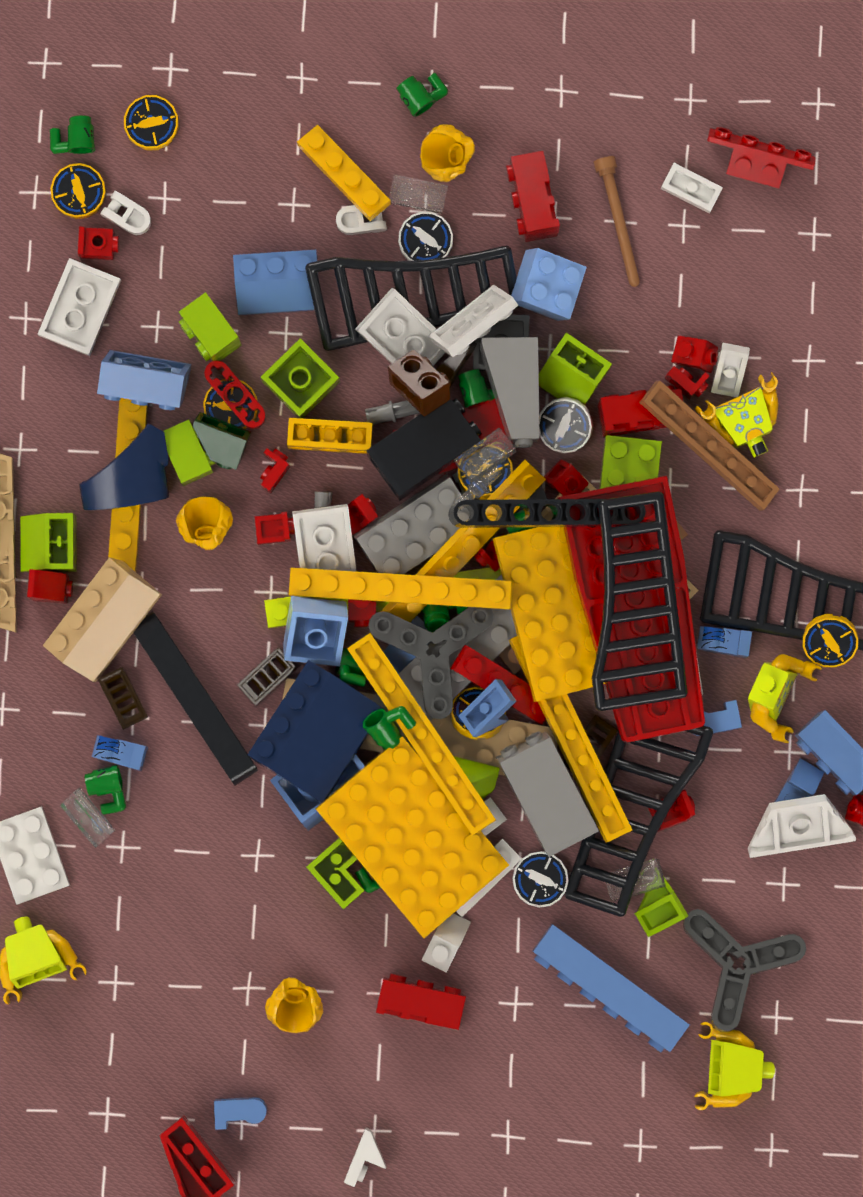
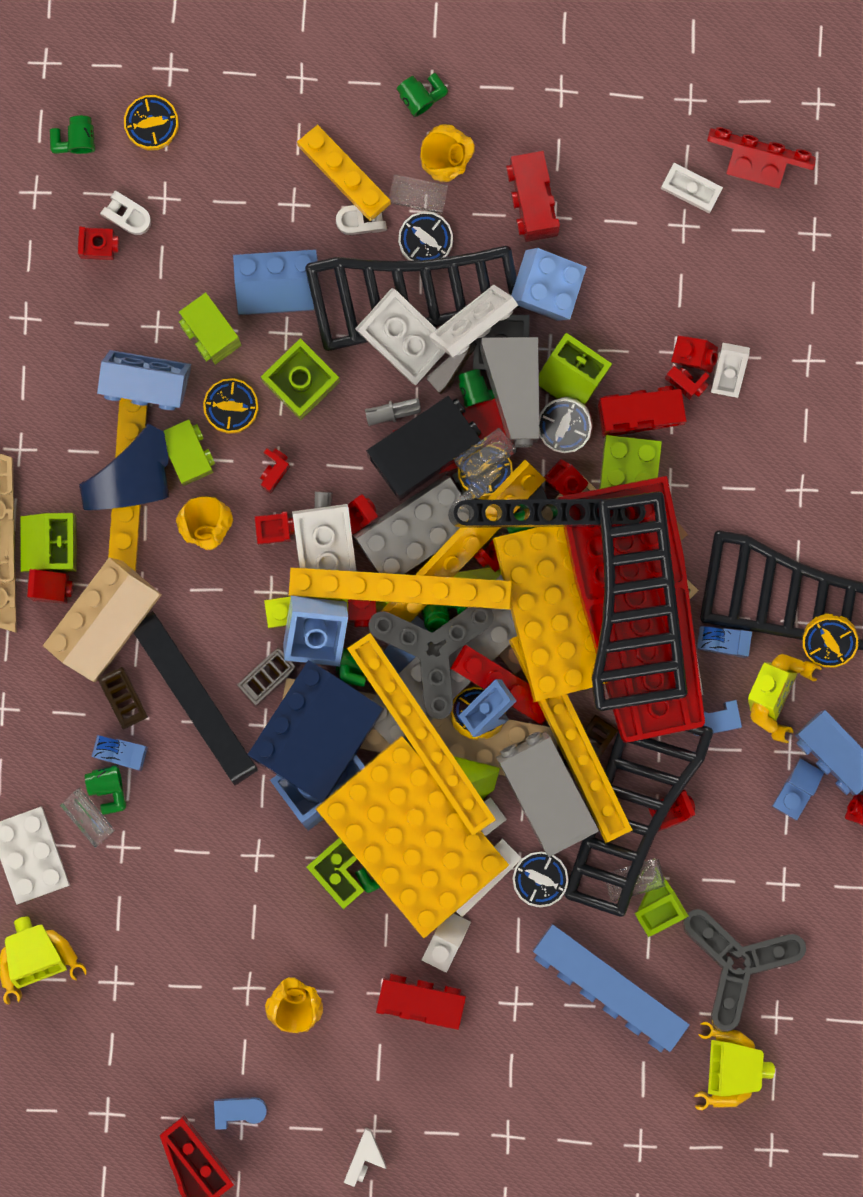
(78, 191): tile -> none
(79, 307): white plate -> none
(221, 440): slope -> none
(227, 374): red beam -> none
(329, 435): yellow brick -> none
(383, 729): green piece -> none
(419, 382): reddish brown brick -> none
(606, 168): medium nougat piece -> none
(709, 445): medium nougat plate -> none
(746, 417): torso -> none
(799, 826): white wing -> none

